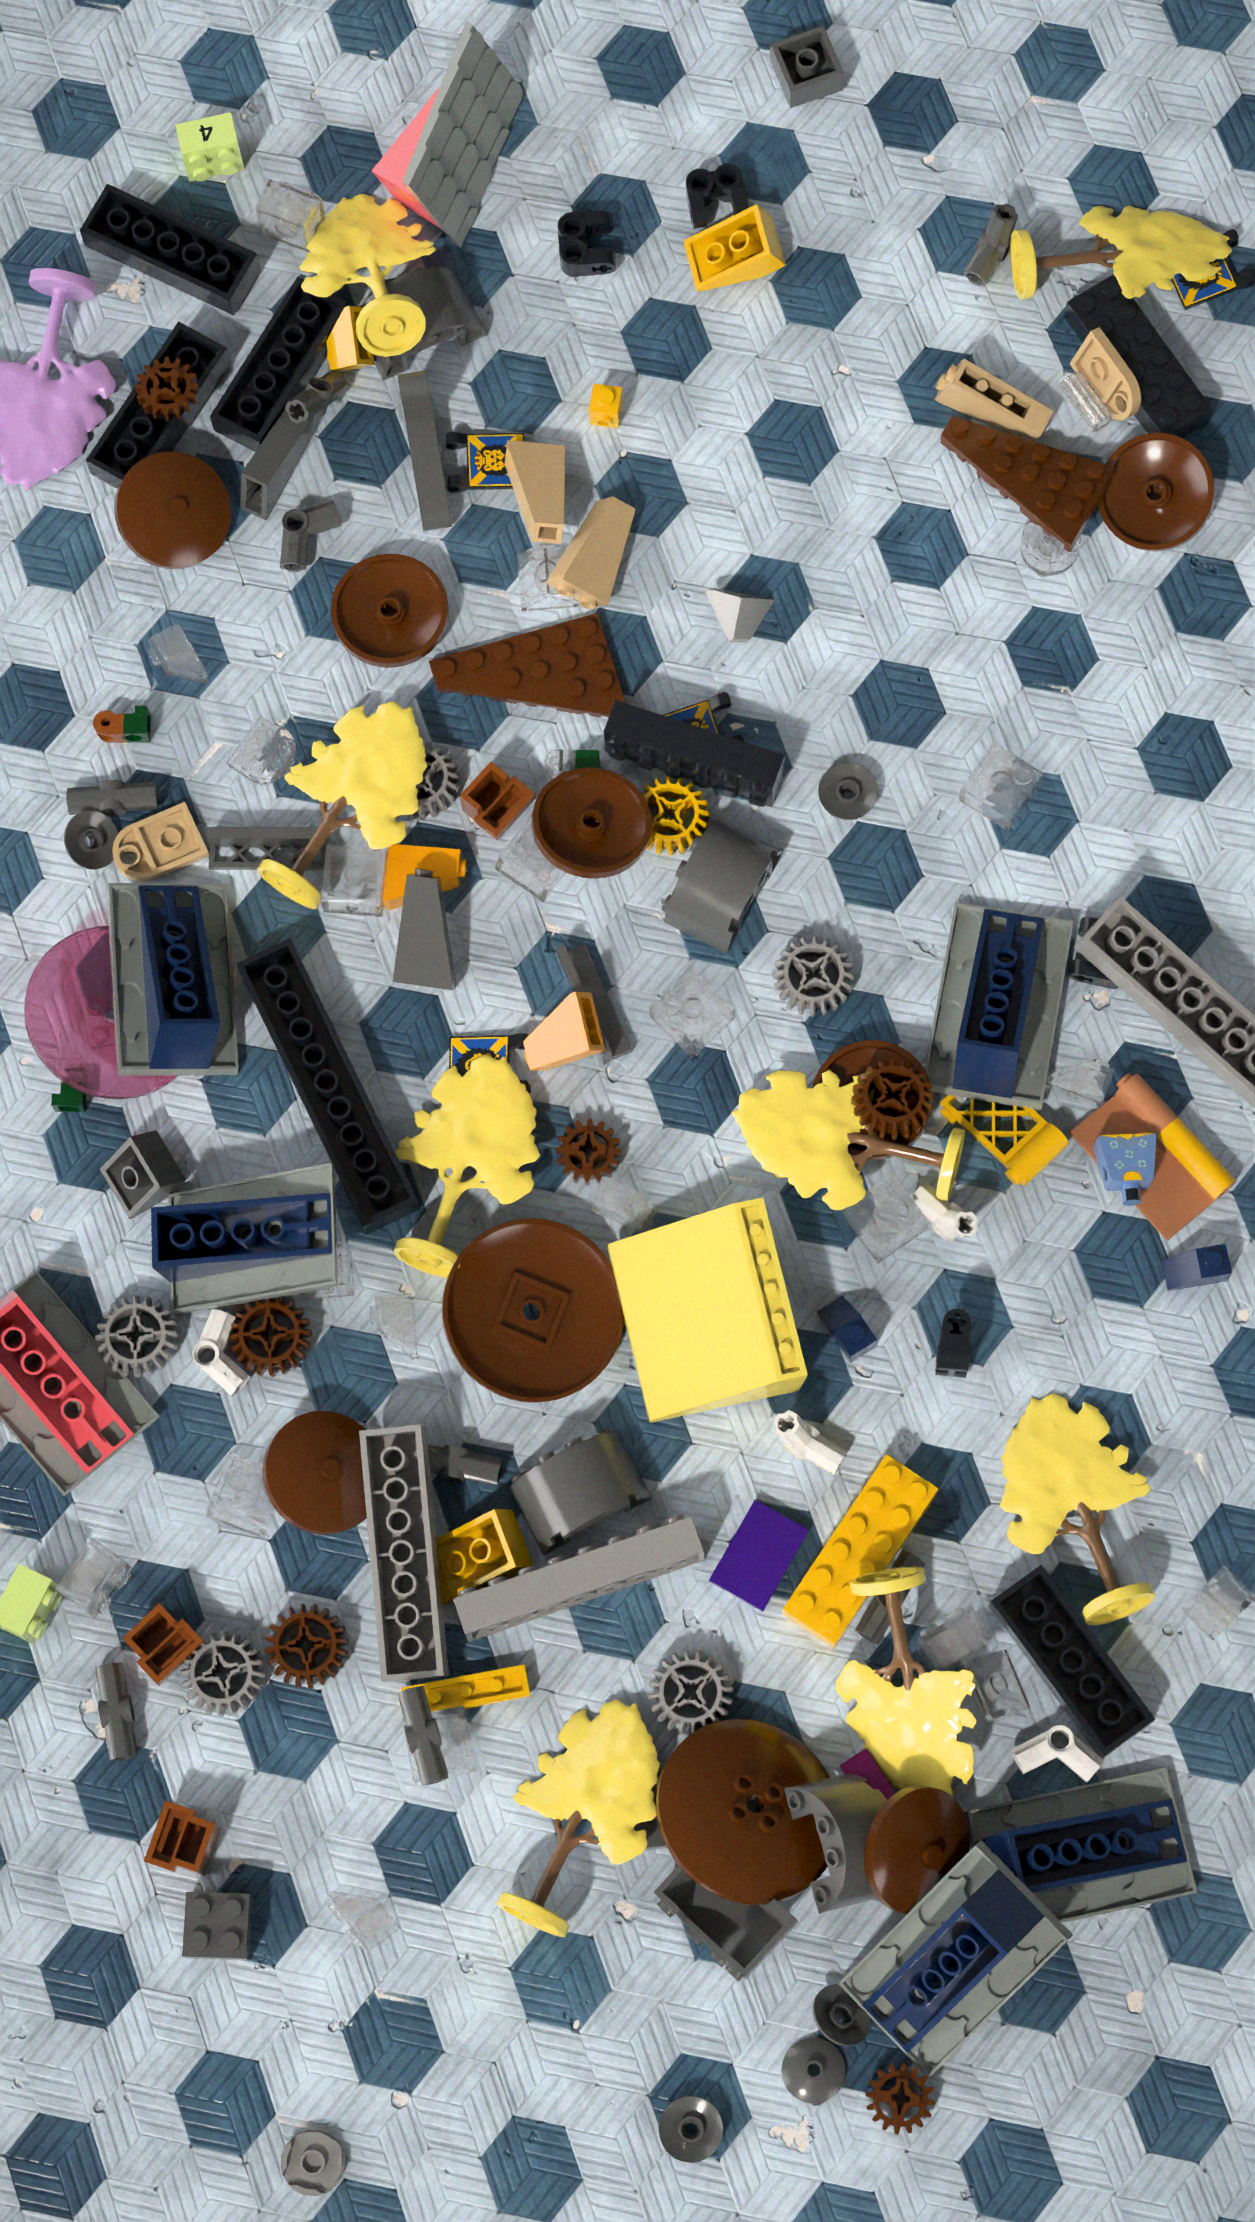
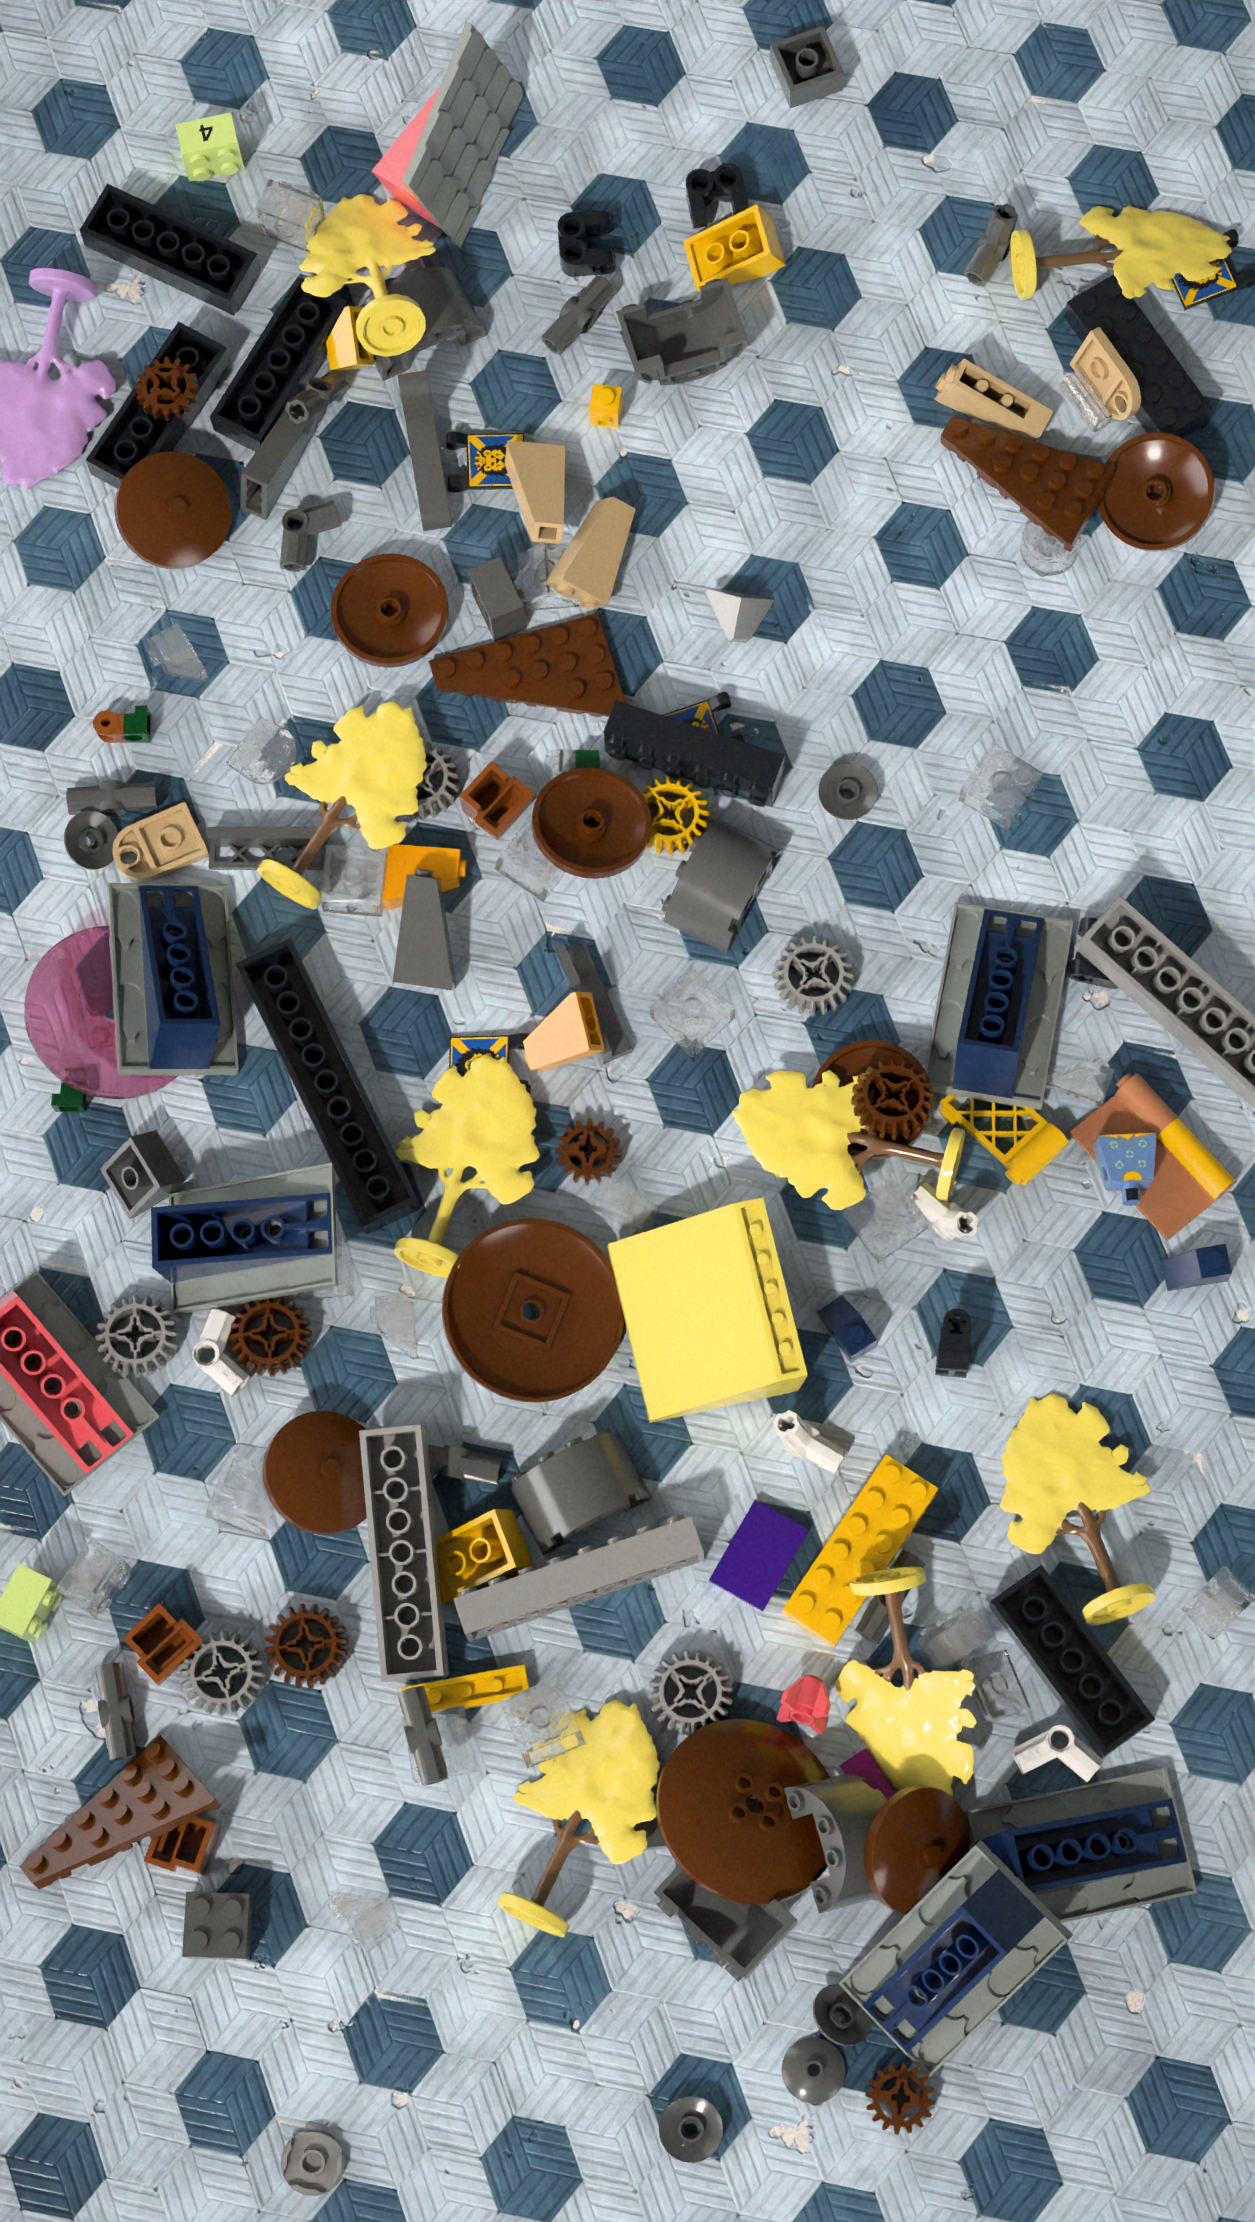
(141, 1801): none -> reddish brown wing
(498, 598): none -> dark grey brick
(542, 1722): none -> clear brick
(578, 315): none -> dark grey piece
(686, 339): none -> dark grey cylinder
(806, 1703): none -> coral brick

